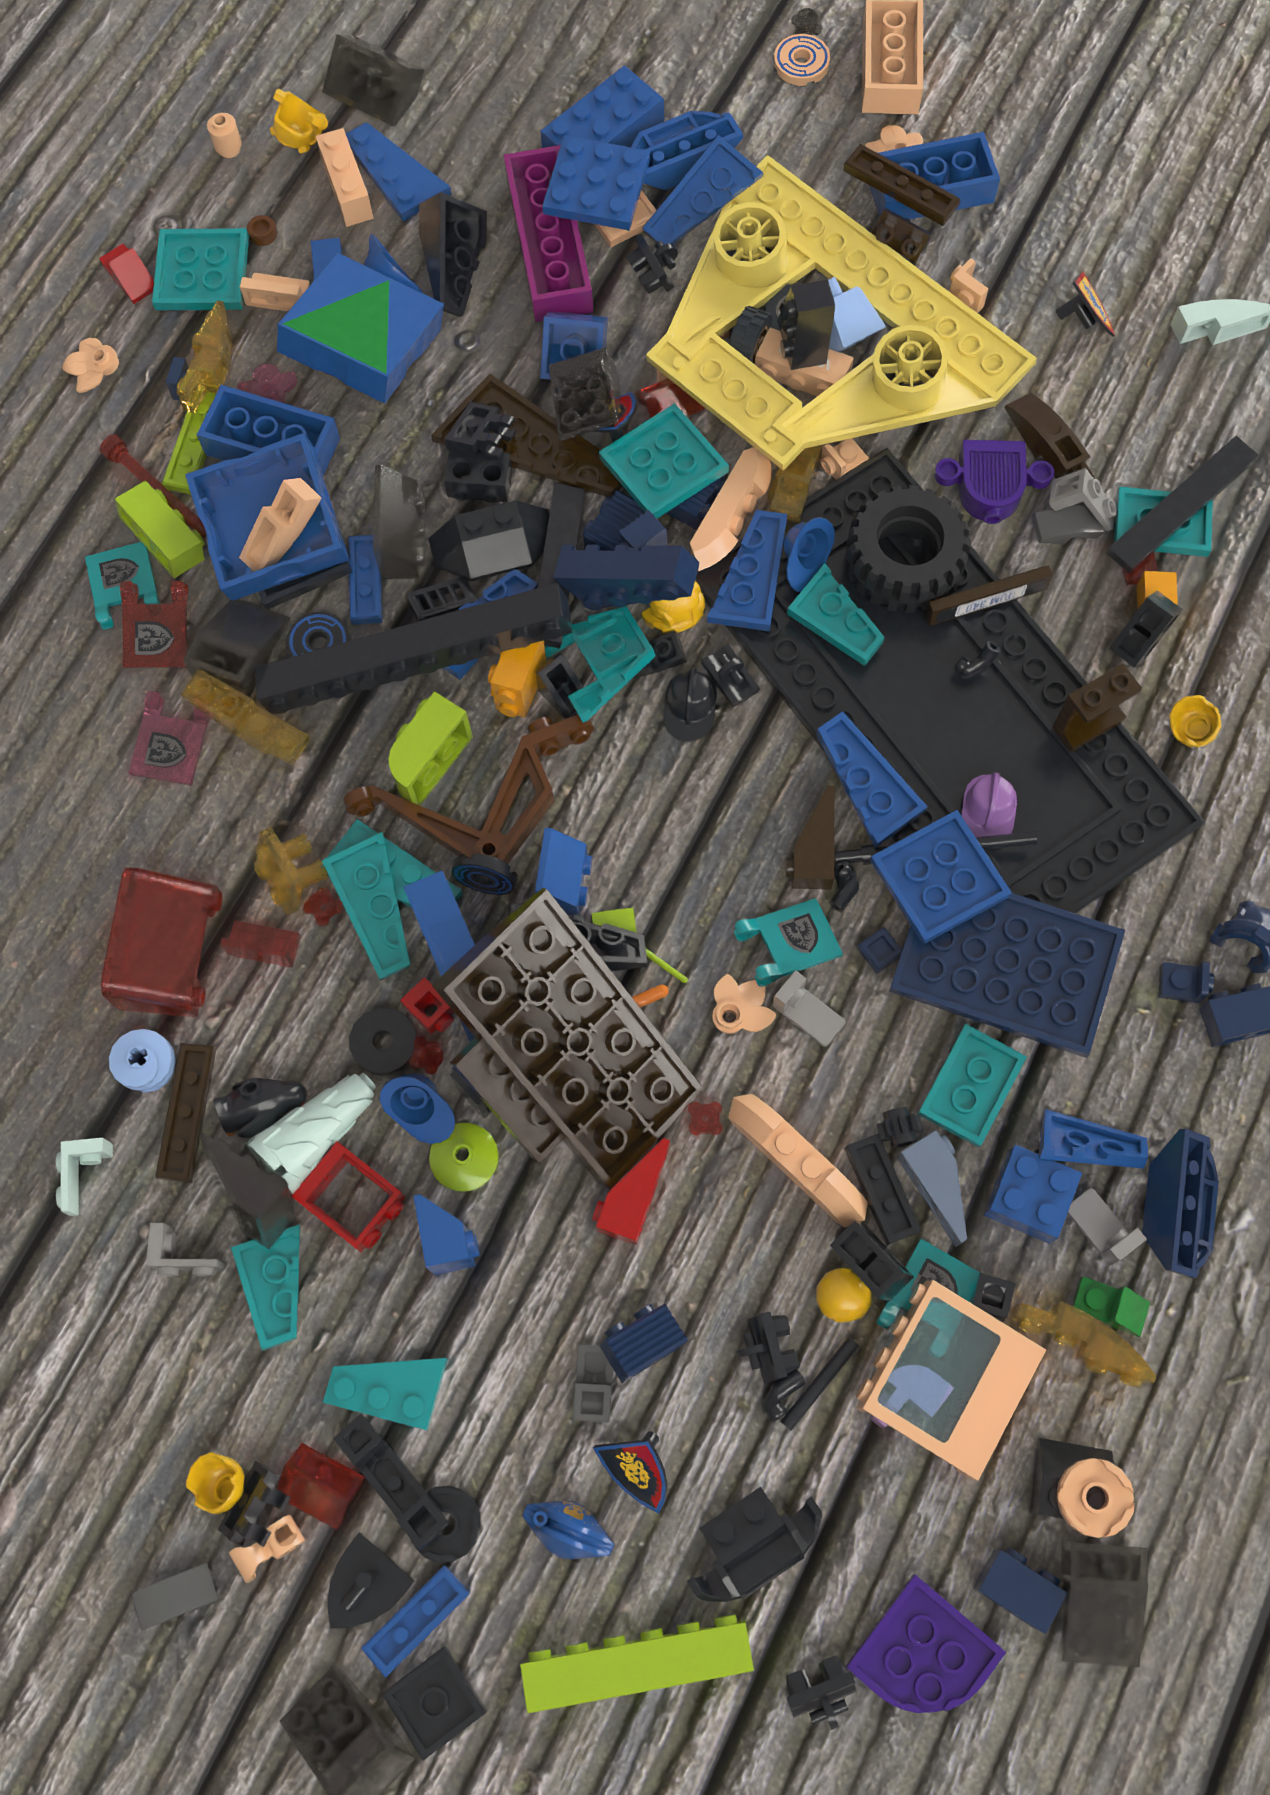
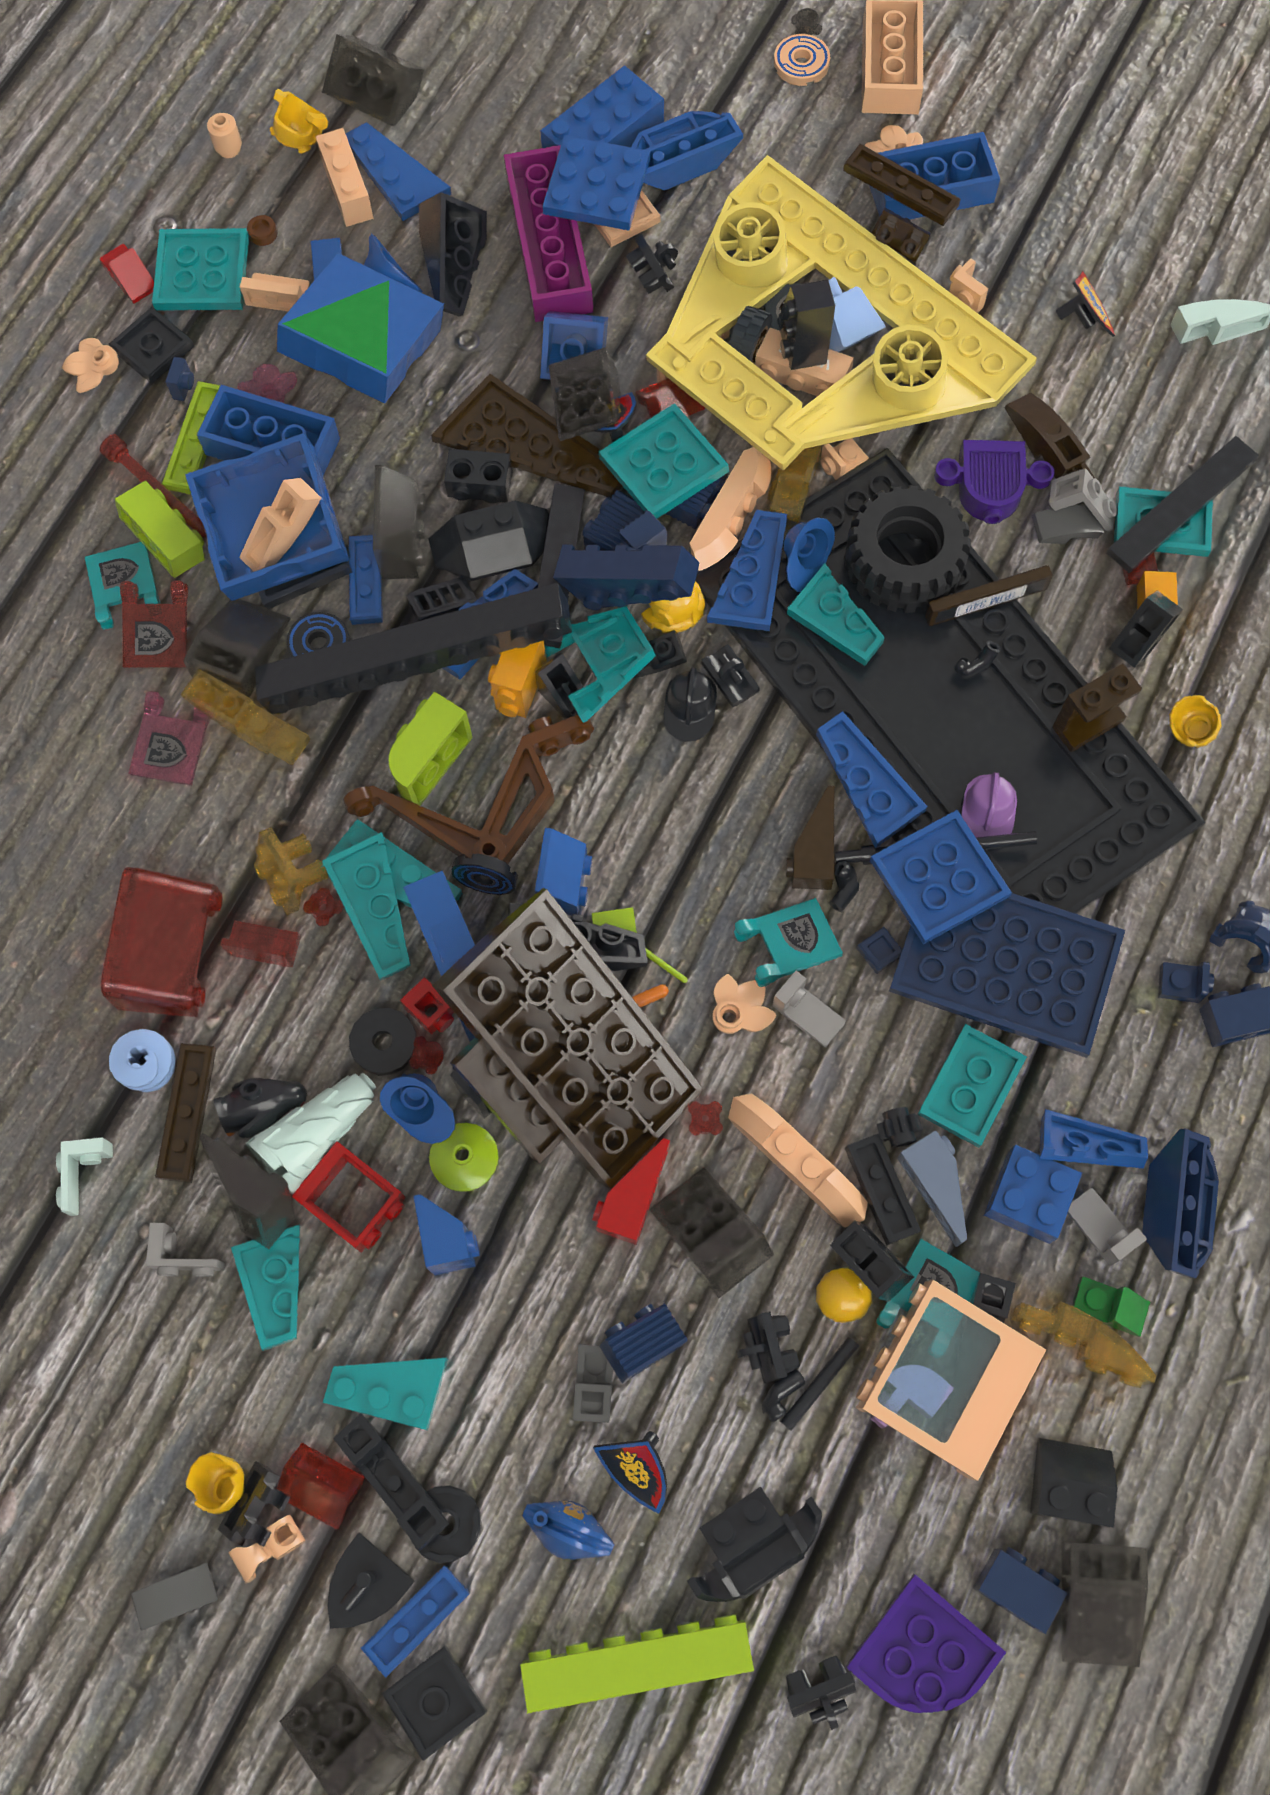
(151, 344): none -> black tile
(212, 359): clear yellow slope -> none
(473, 431): black plate -> none
(705, 189): blue wing -> none
(712, 1232): none -> clear smoke slope
(1118, 1498): light nougat tile -> none

